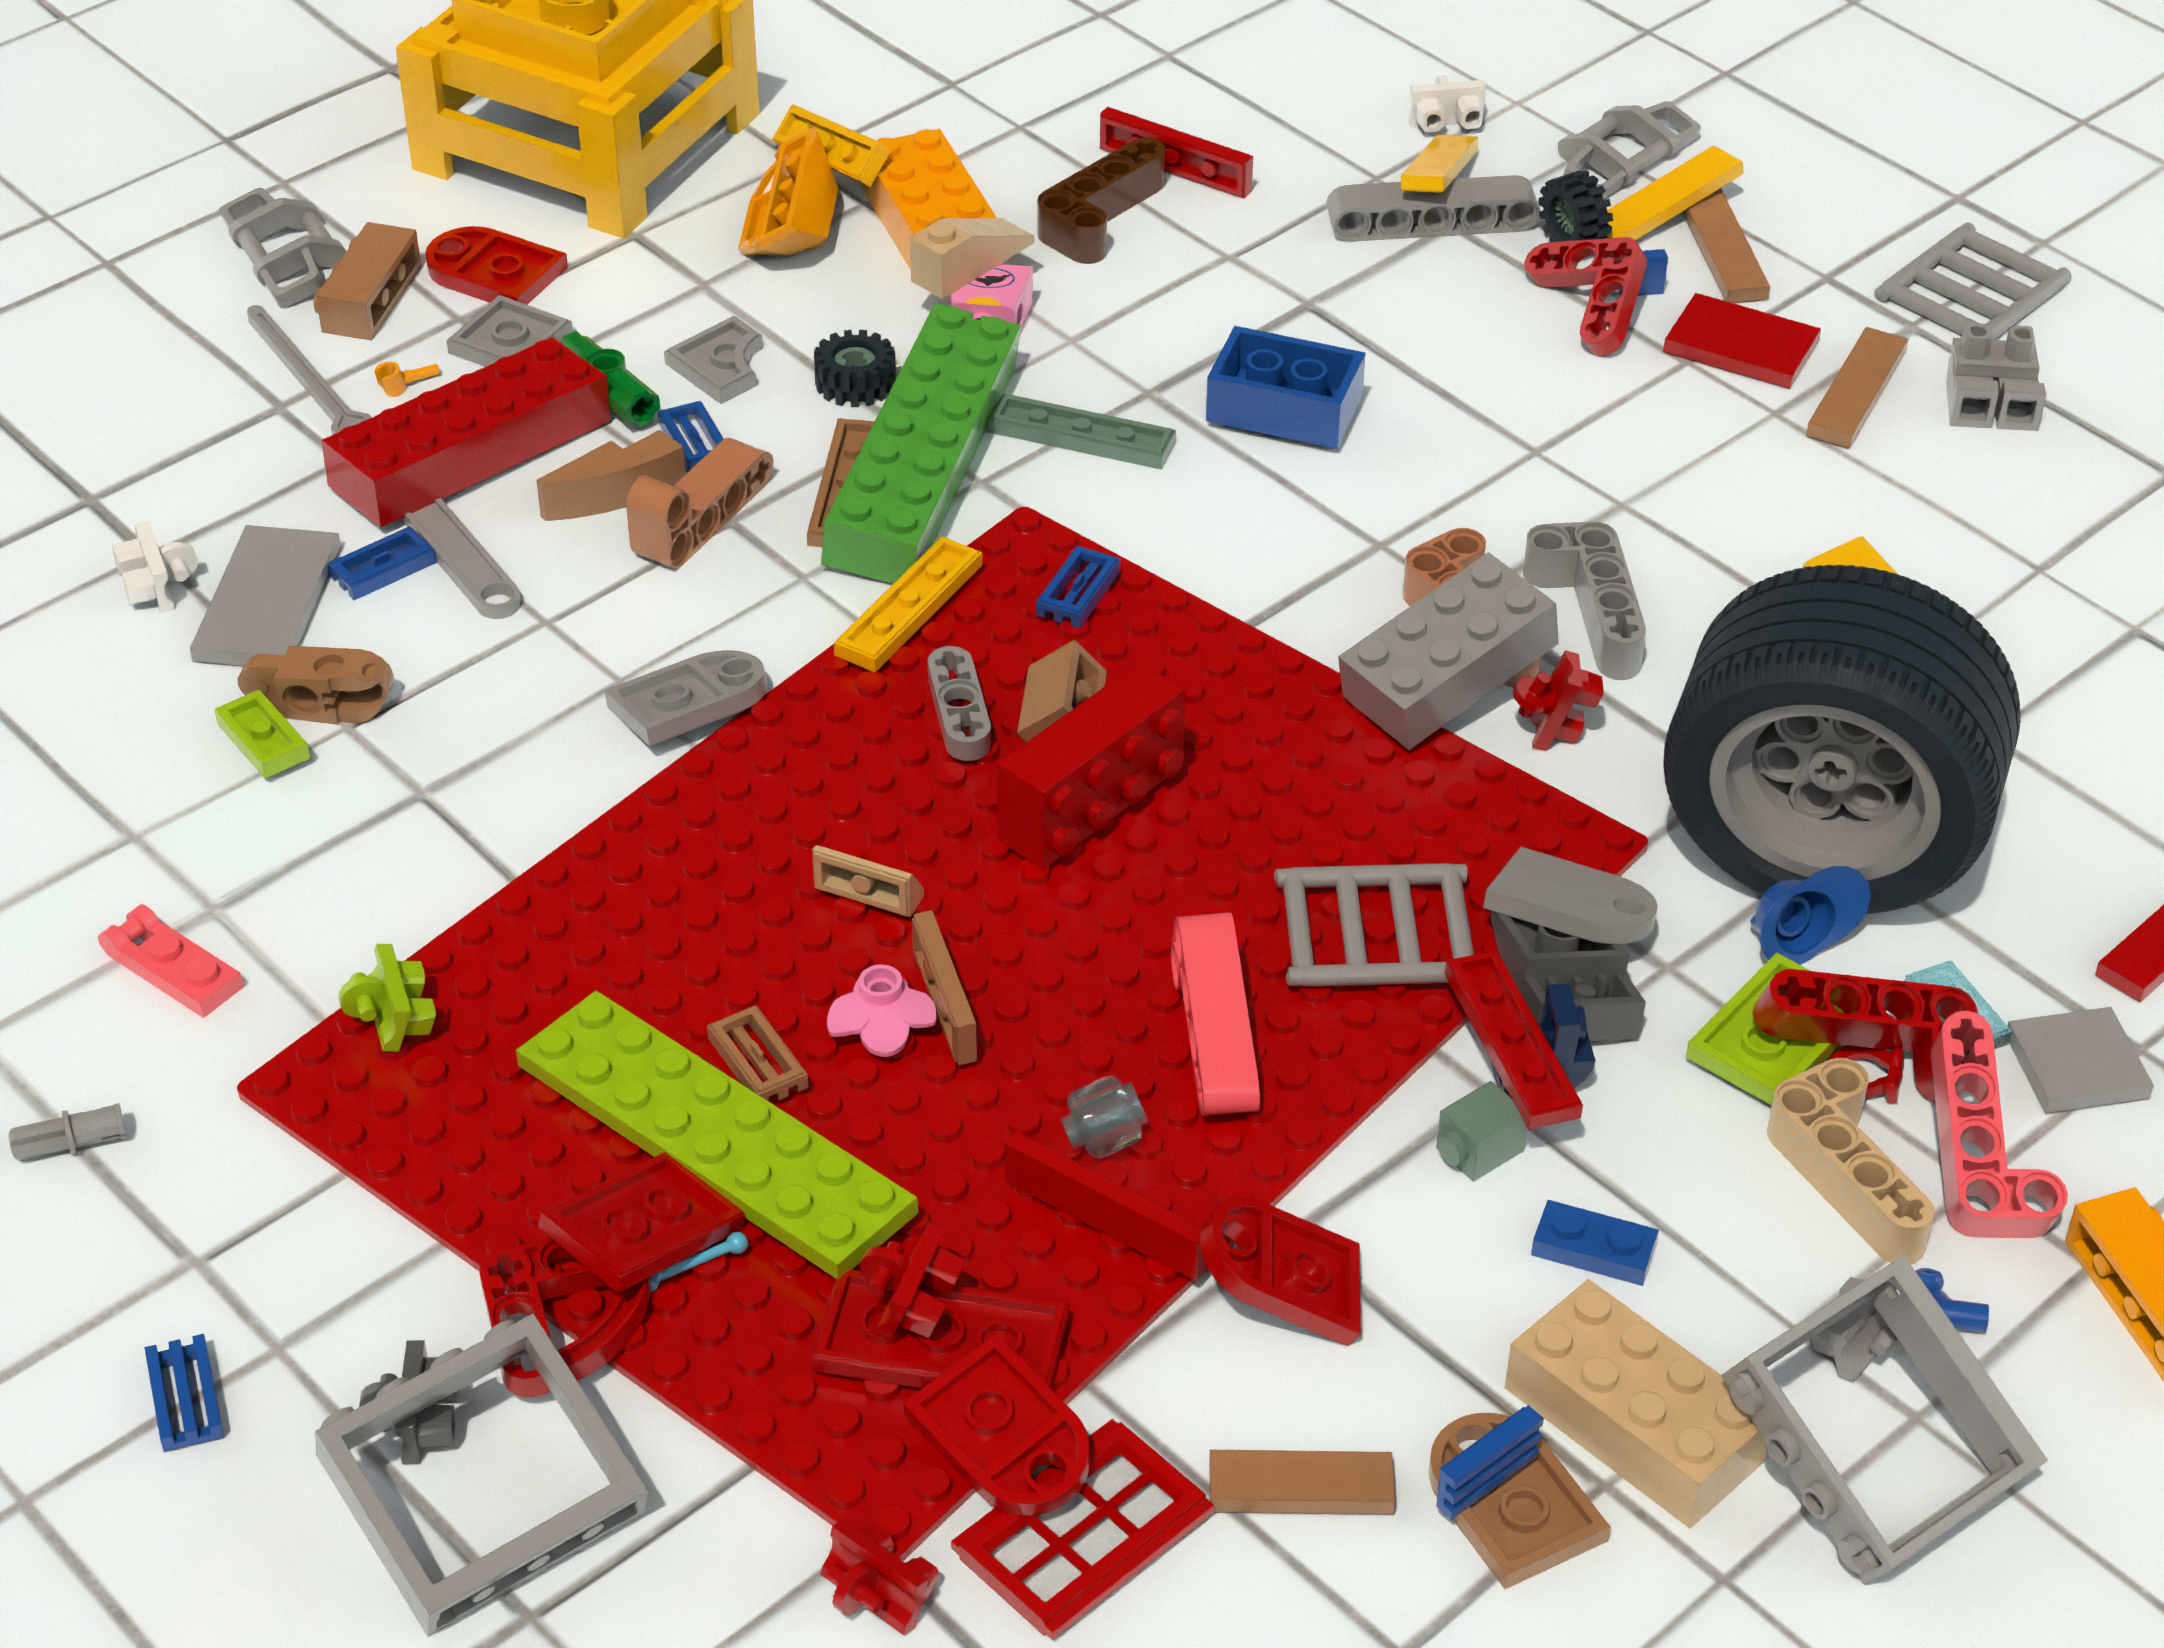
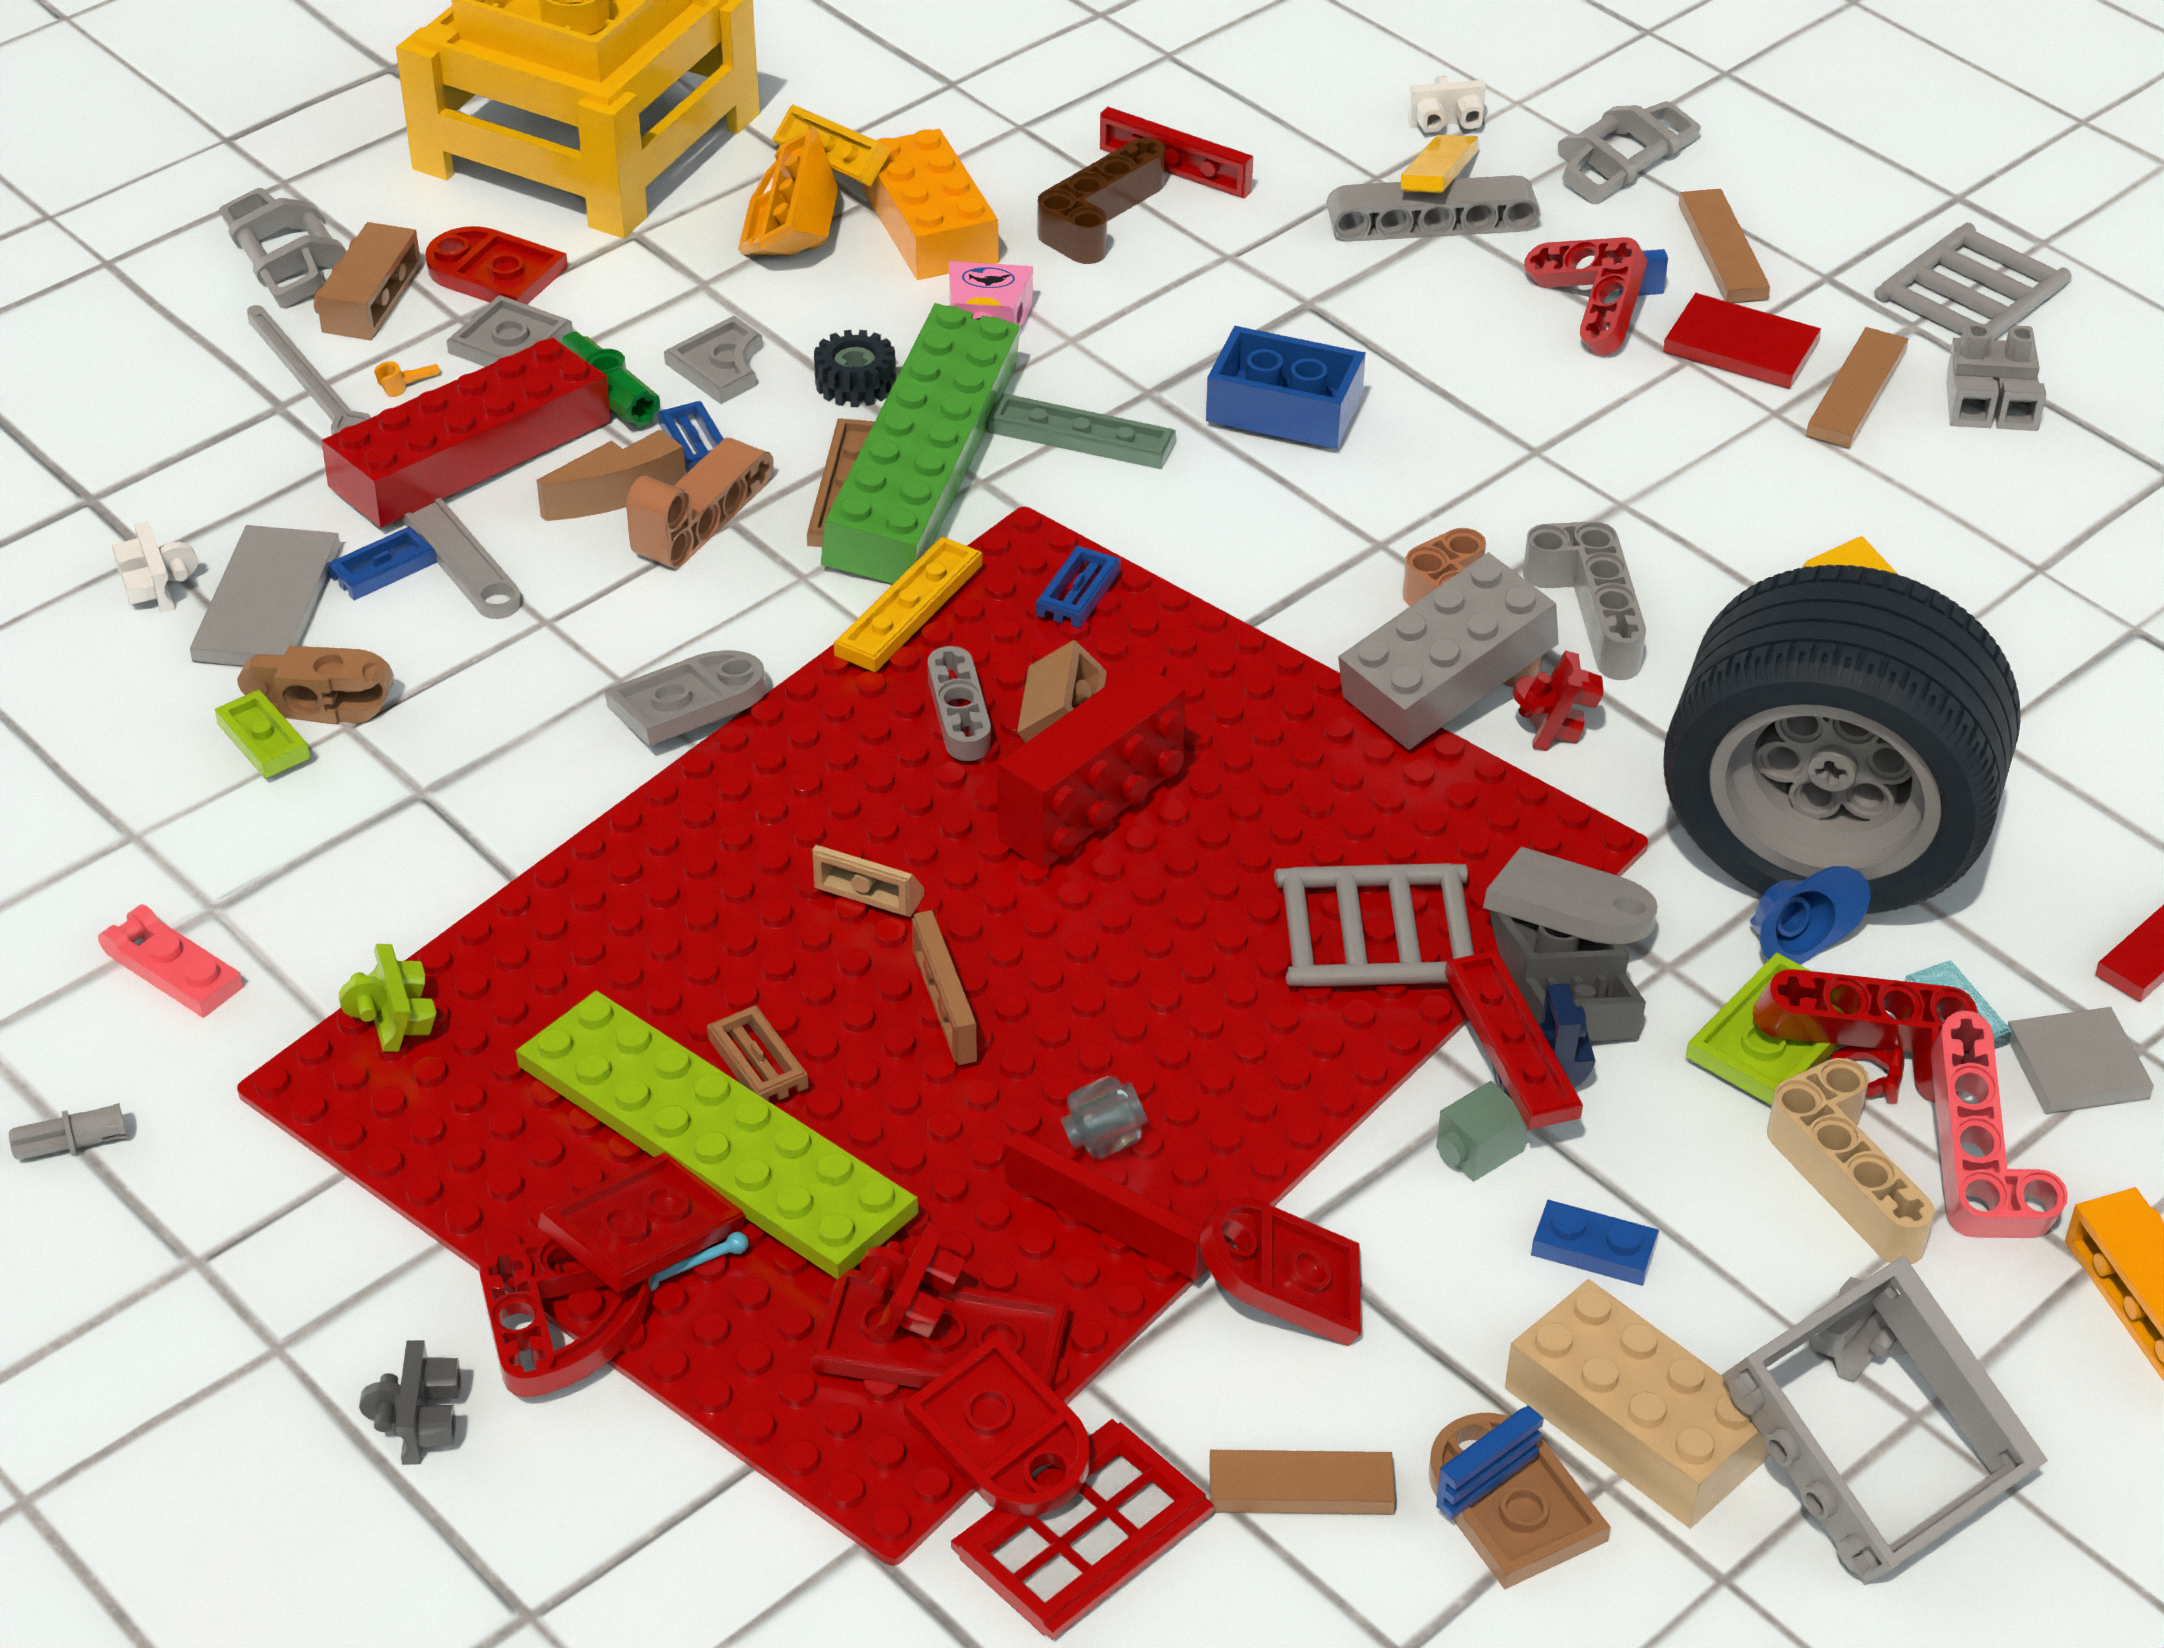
(177, 1357): blue tile -> none
(525, 1555): light grey window -> none
(875, 1578): red hips -> none
(881, 1011): bright pink plate -> none
(961, 250): tan slope -> none
(1216, 1013): coral beam -> none
(1575, 208): black bush -> none
(1674, 193): yellow tile -> none
(1962, 1314): blue arm -> none

